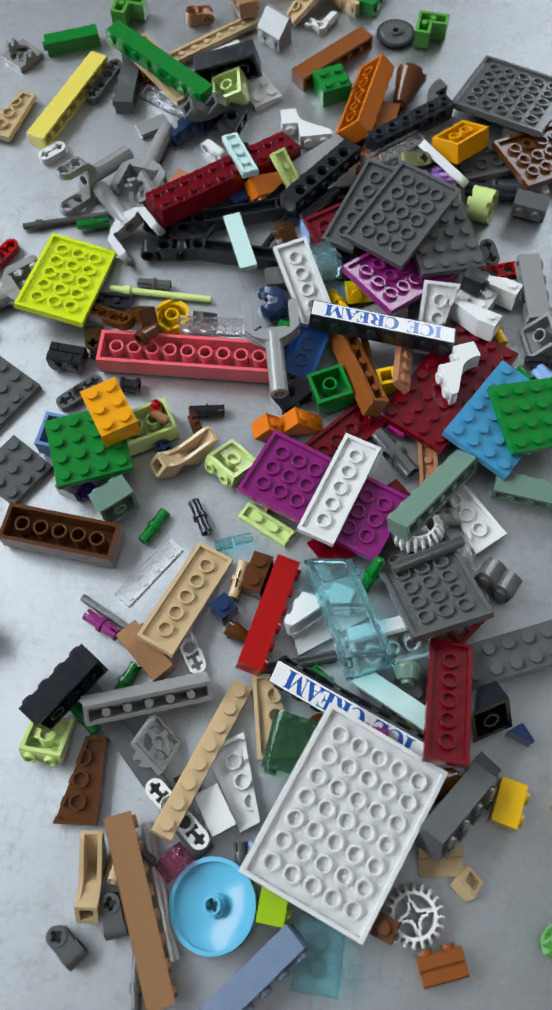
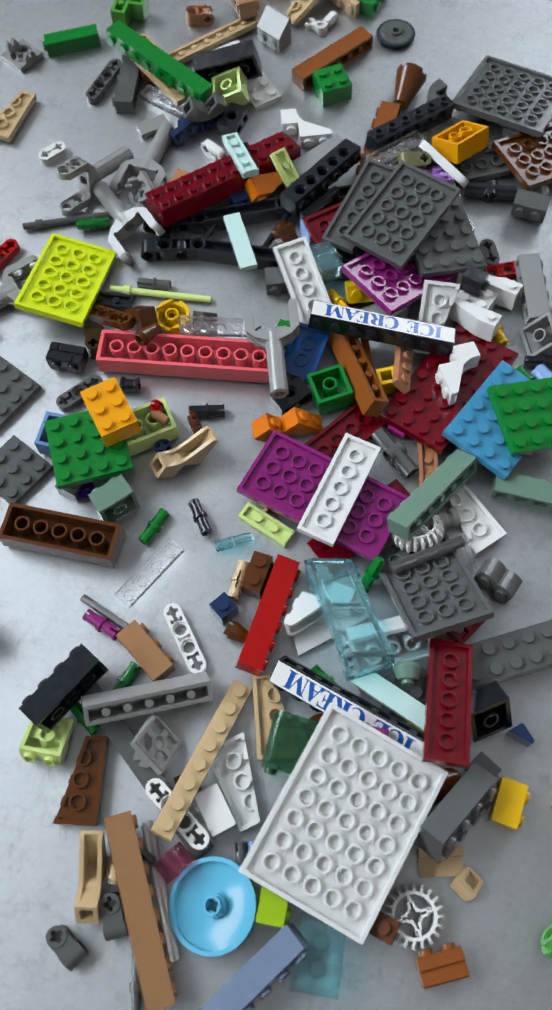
(66, 102): light yellow brick -> none
(184, 599): tan plate -> none
(229, 462): yellowish green plate -> none
(276, 305): dark blue helmet -> none
(308, 660): dark grey axle -> none
(365, 99): orange brick -> none
(428, 26): bright green brick -> none
(482, 204): yellowish green brick -> none

